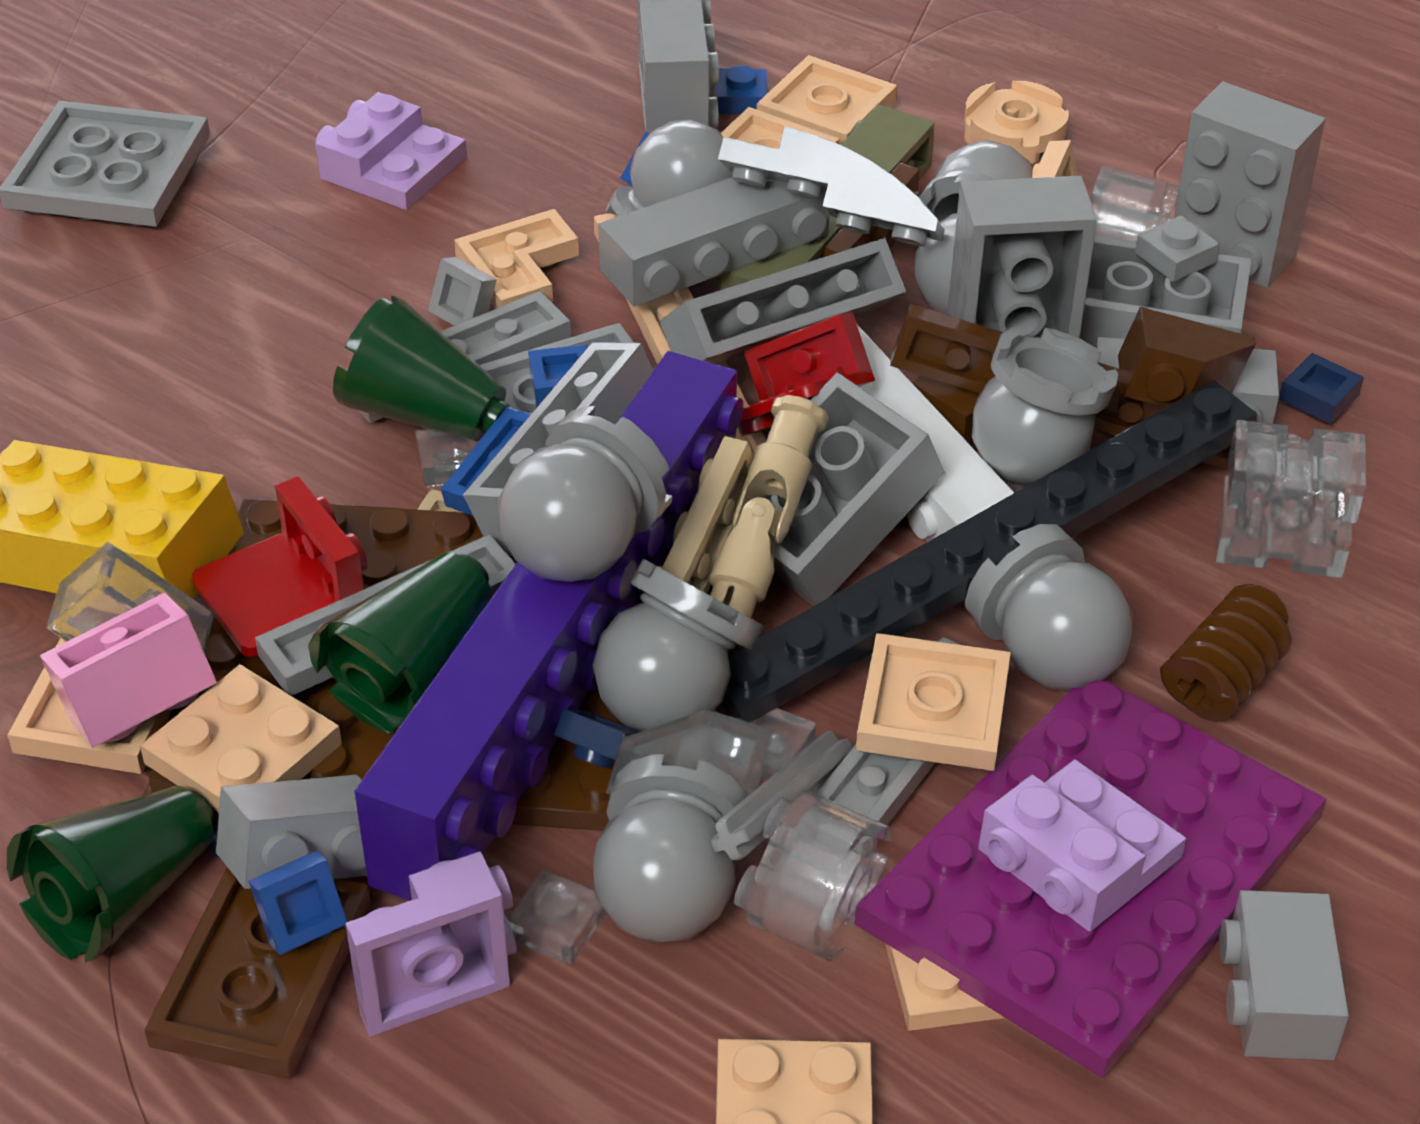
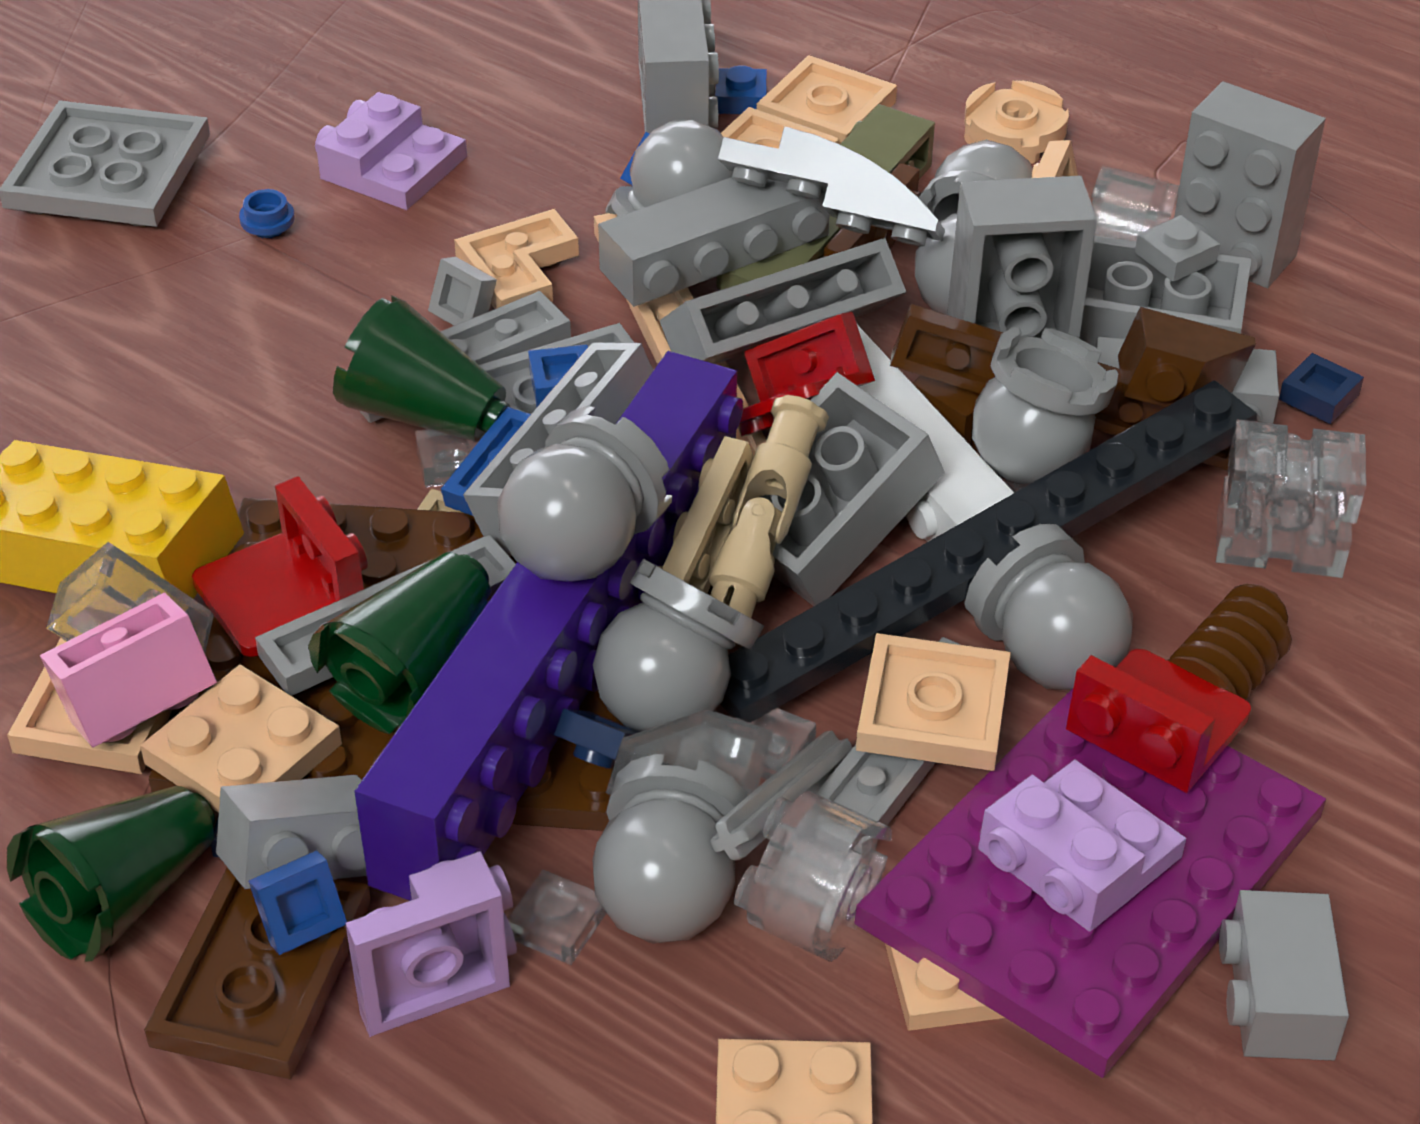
(266, 213): none -> blue plate
(1155, 715): none -> red bracket

